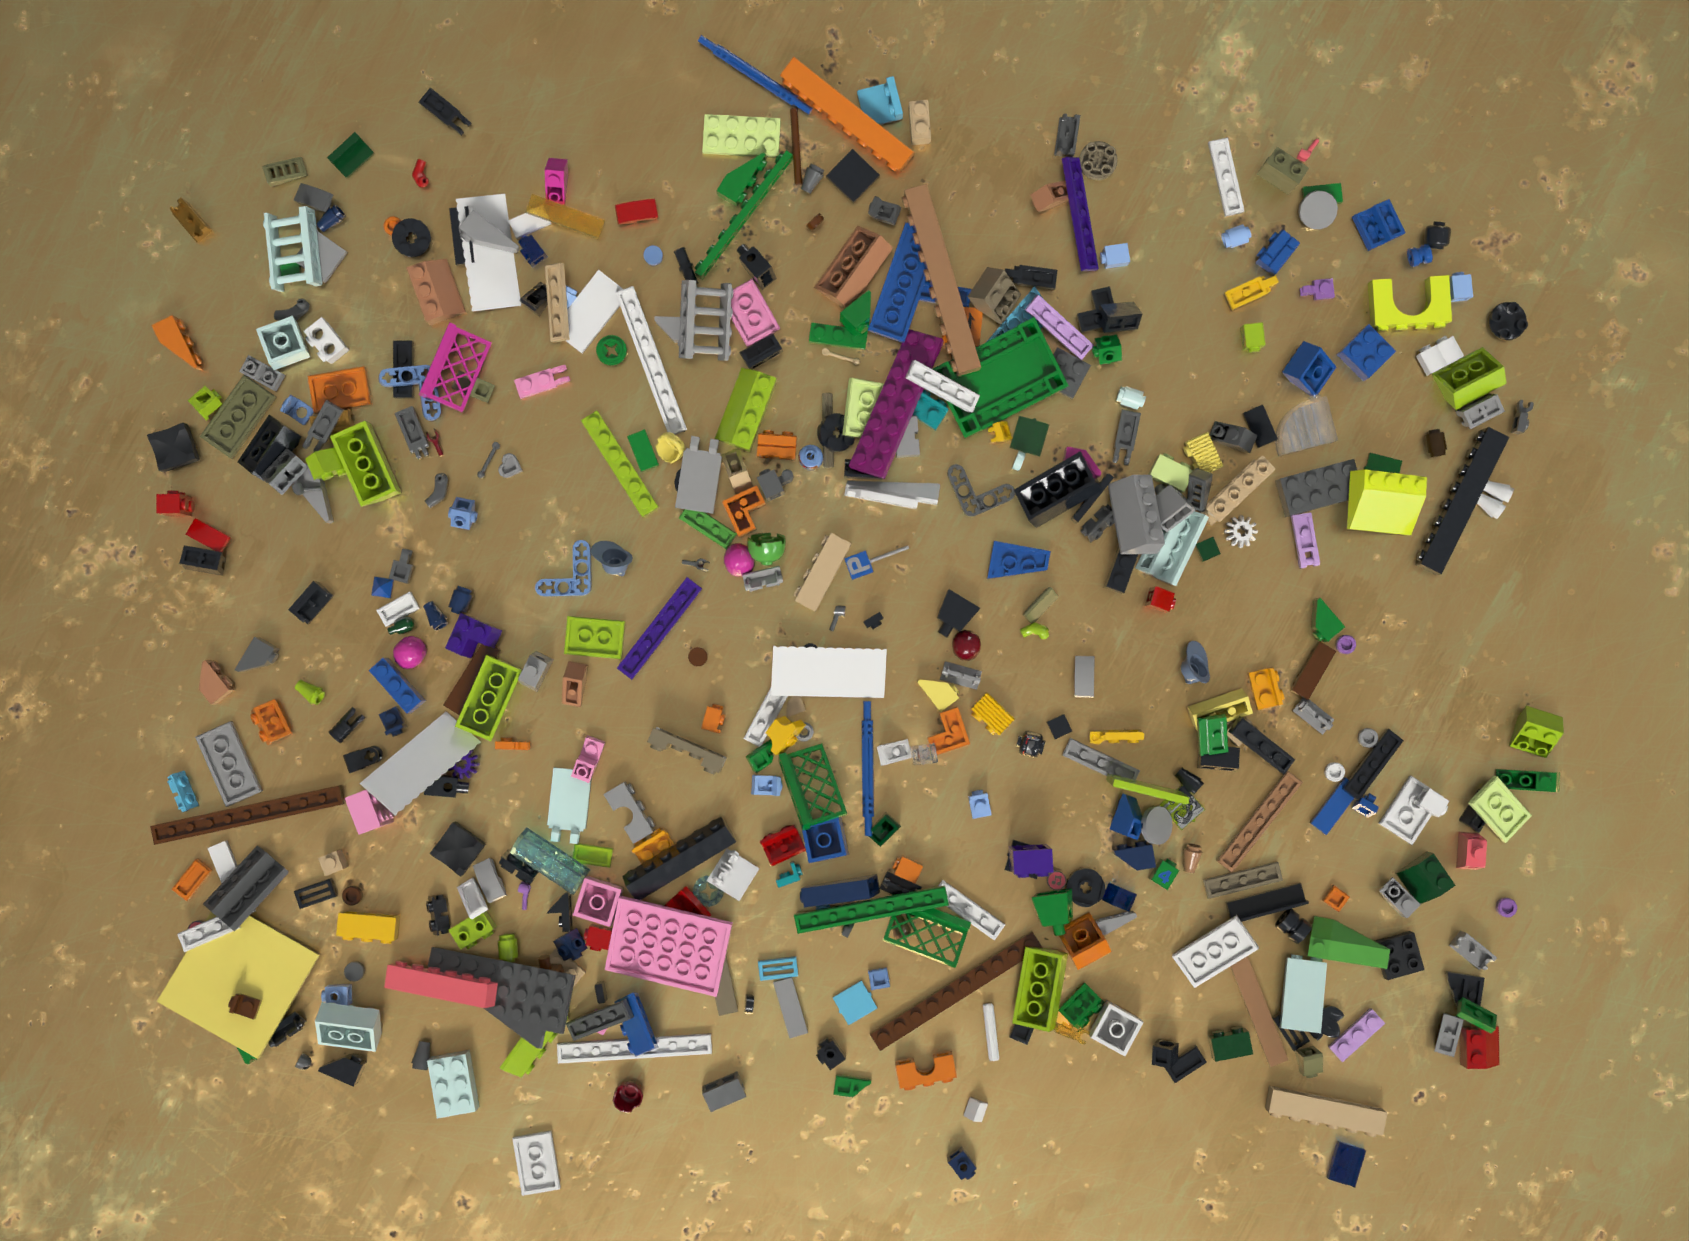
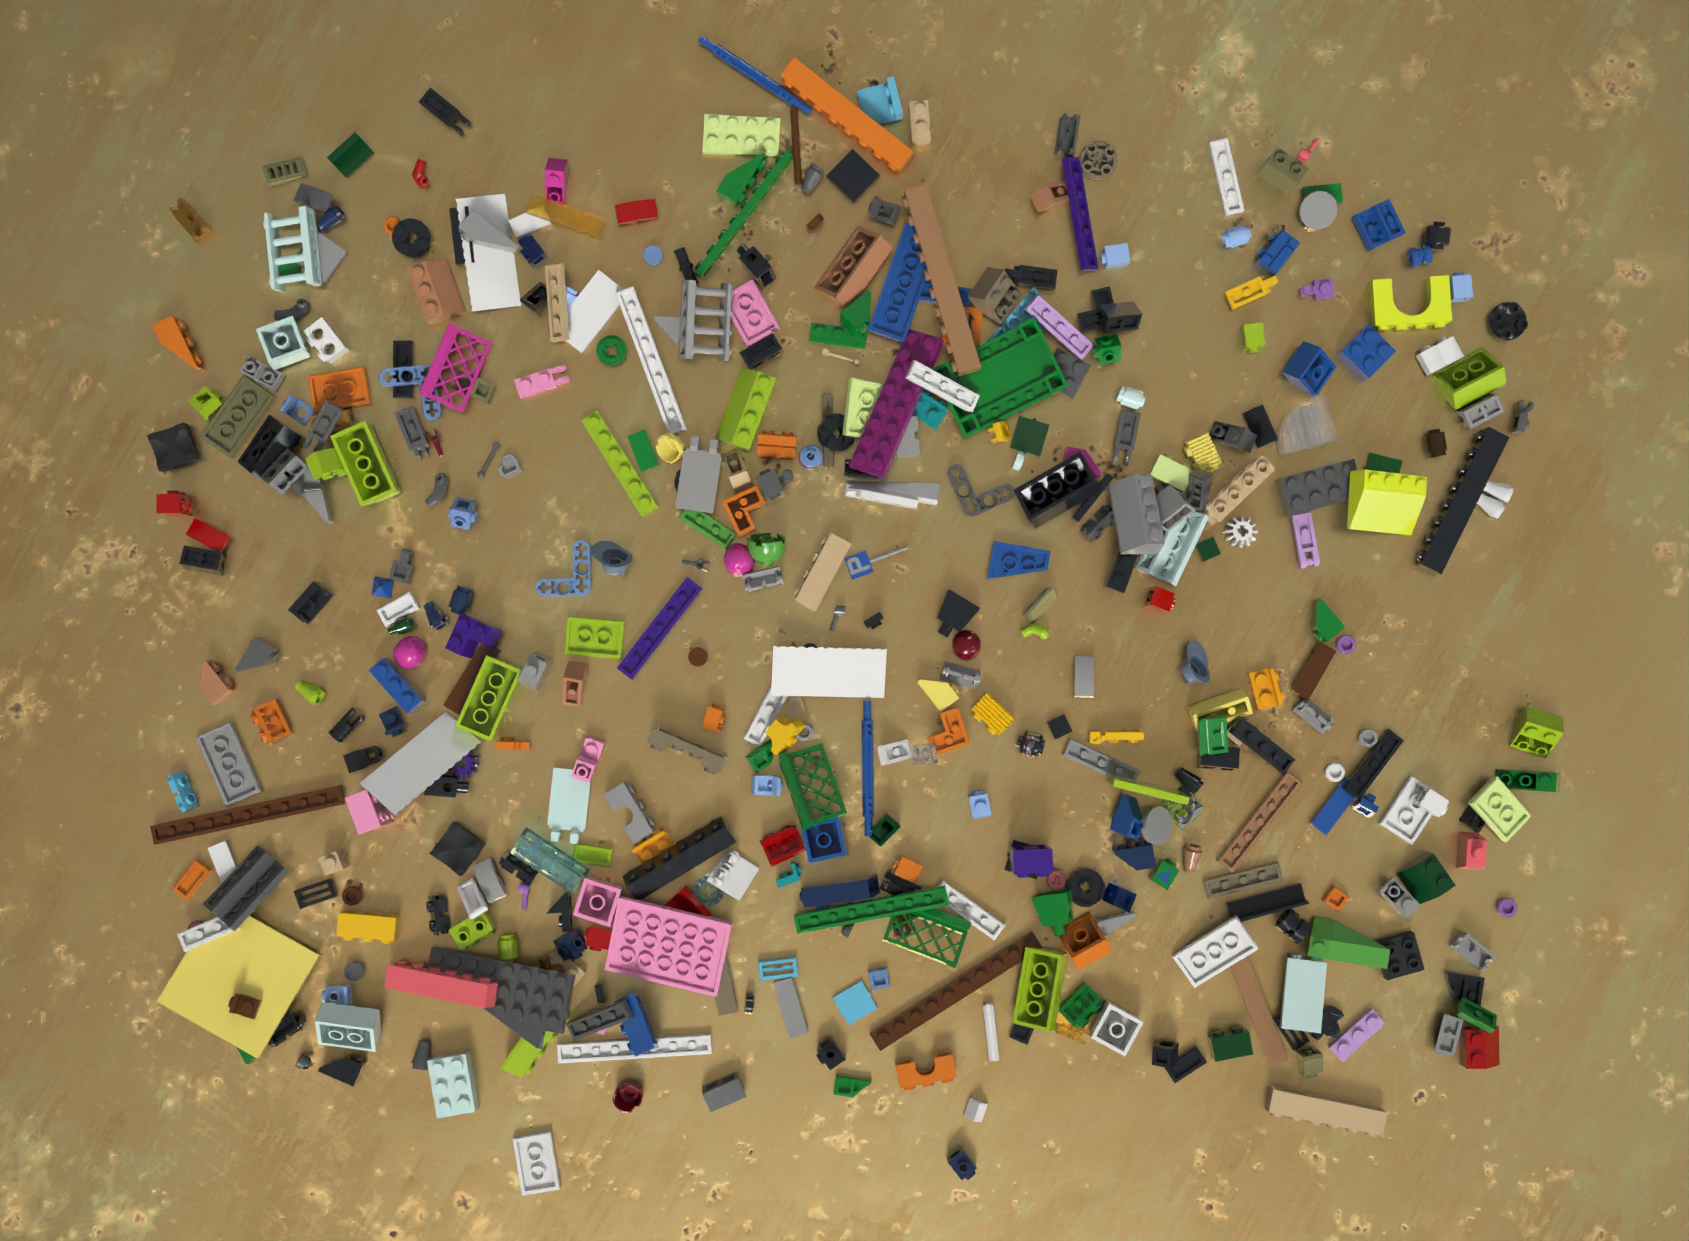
(1346, 1164): clear blue plate -> none

